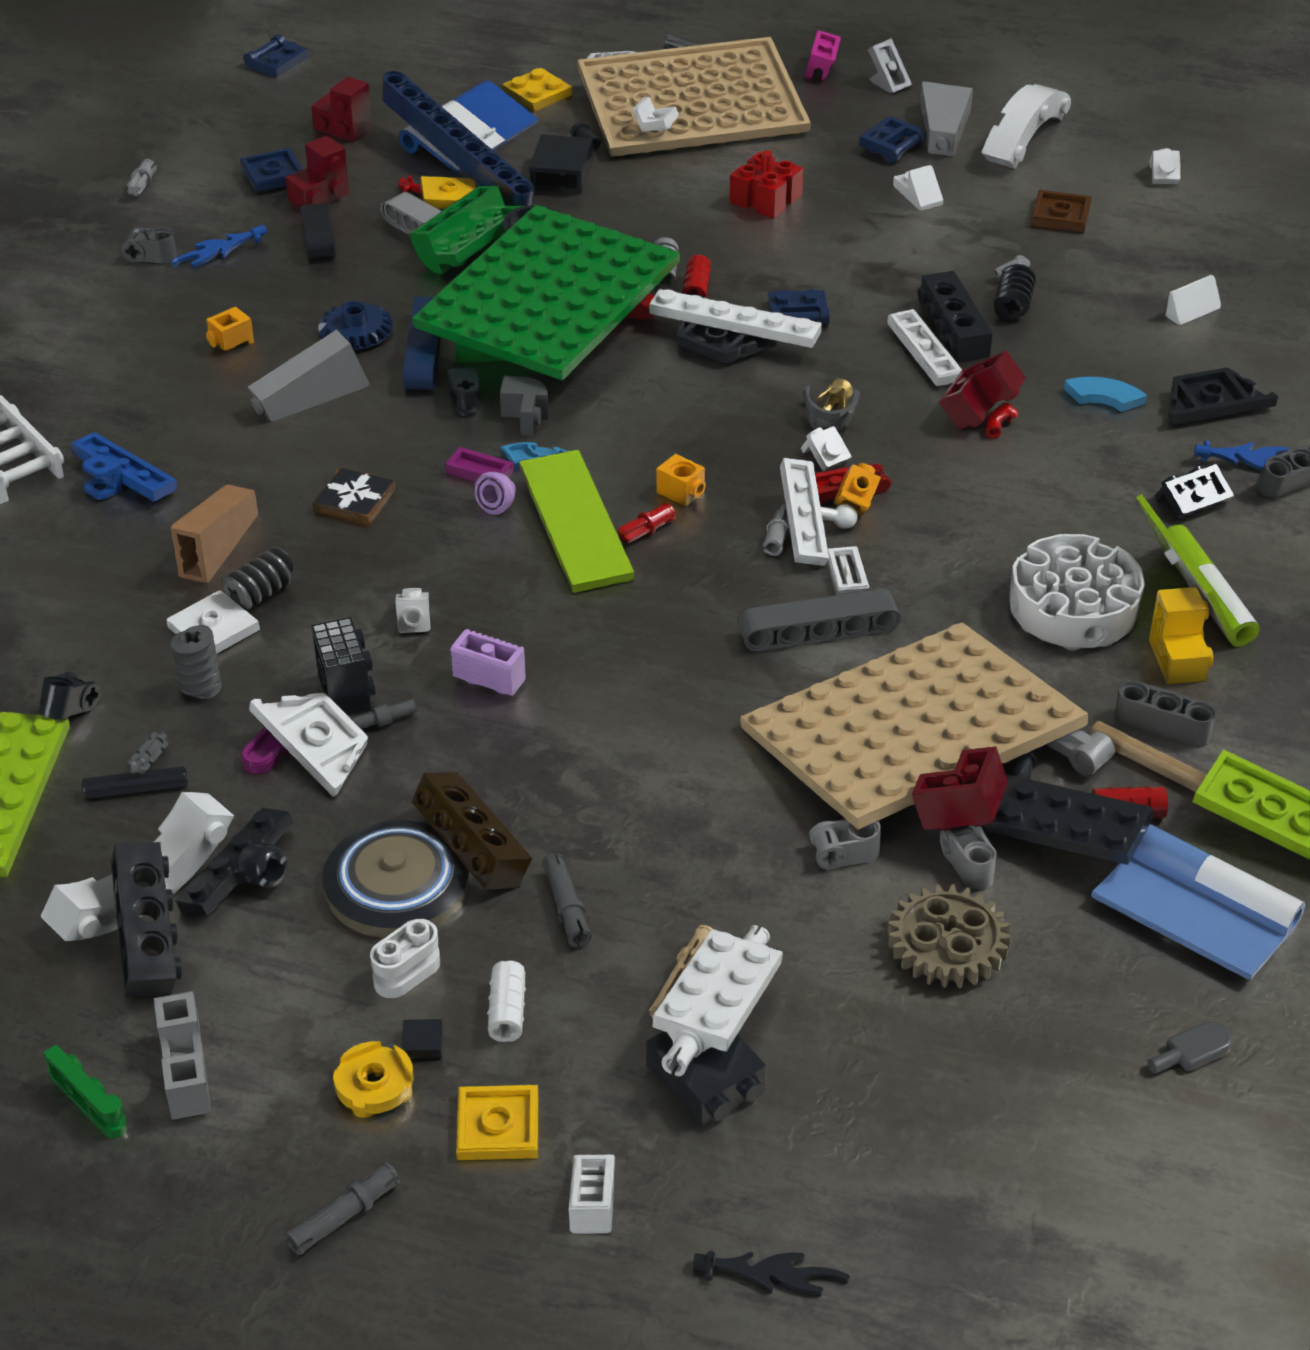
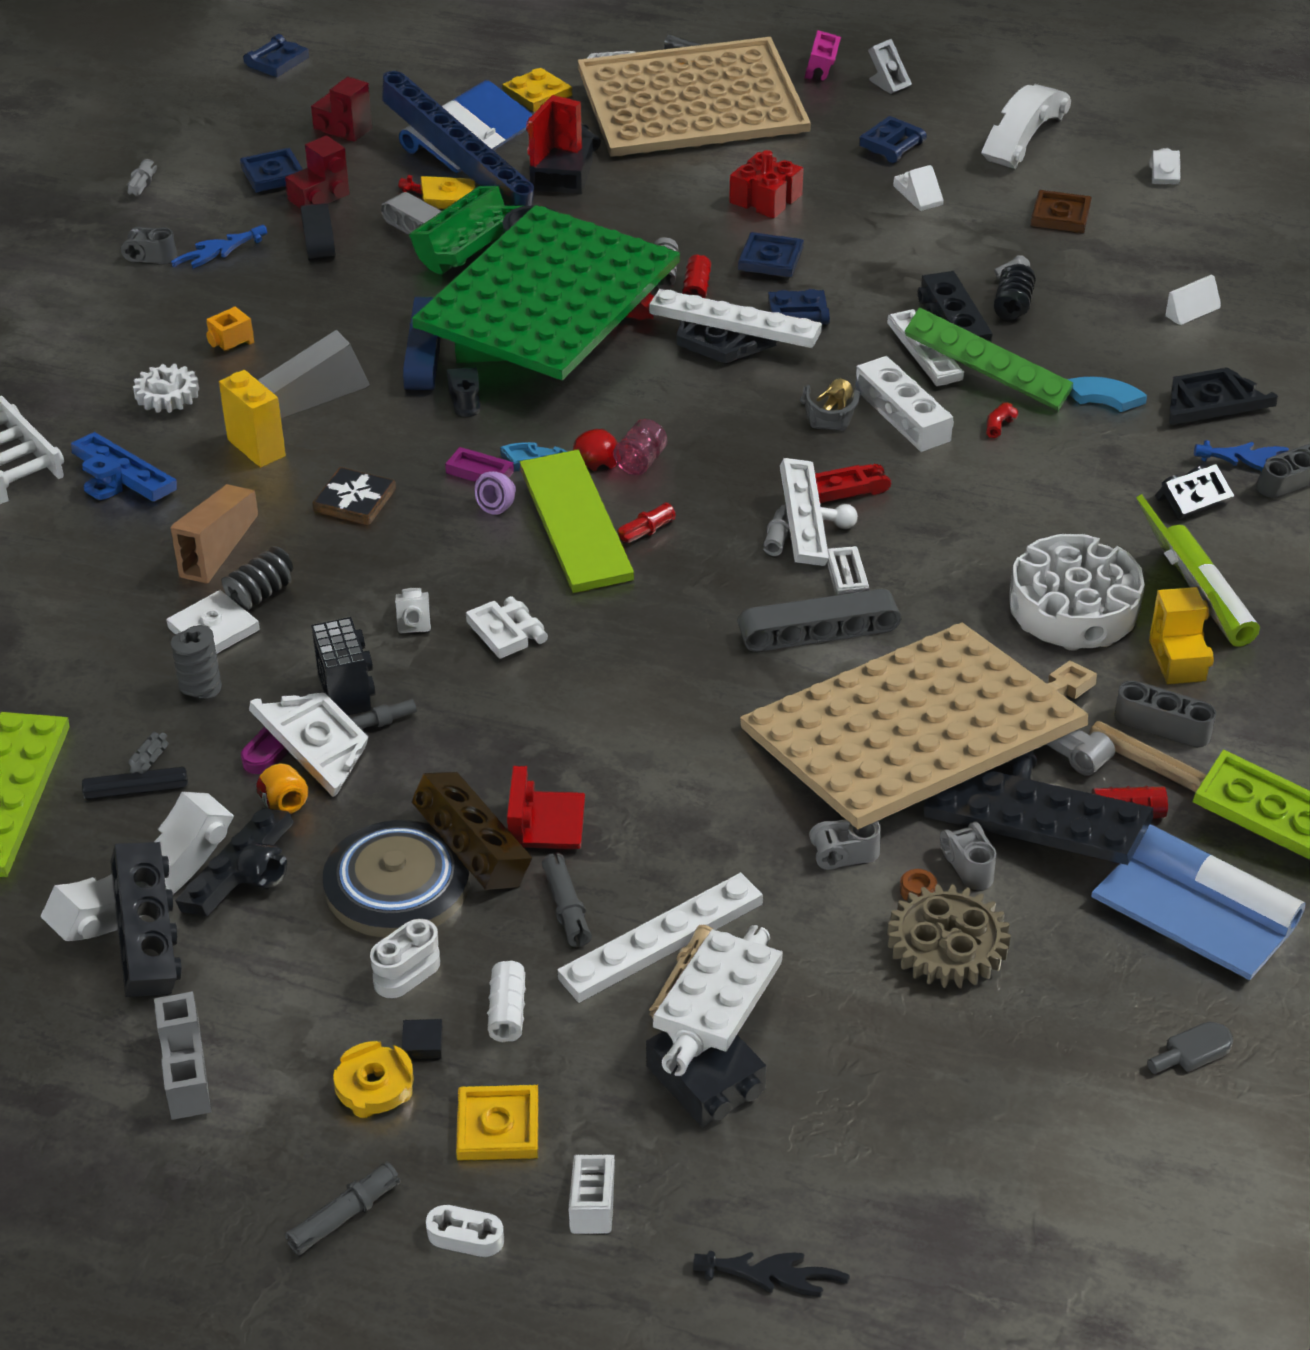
(67, 696): black piece -> none
(86, 1092): green plate -> none
(166, 388): none -> white gear
(252, 418): none -> yellow brick
(282, 788): none -> light orange head
(358, 323): dark blue gear -> none
(465, 1229): none -> white beam
(488, 662): lavender brick -> none
(498, 627): none -> white plate
(524, 399): dark grey brick -> none
(544, 817): none -> red bracket
(554, 126): none -> red bracket
(596, 448): none -> red hair
(640, 447): none -> clear pink wheel
(654, 119): white bracket -> none
(658, 937): none -> white plate
(680, 480): light orange brick -> none
(770, 254): none -> dark blue plate
(827, 448): white bracket -> none
(852, 494): light orange brick -> none
(904, 403): none -> white brick
(915, 879): none -> dark orange tile
(944, 115): light grey slope -> none
(964, 794): dark red brick -> none
(980, 389): dark red brick -> none
(989, 359): none -> bright green plate
(1072, 679): none -> tan plate

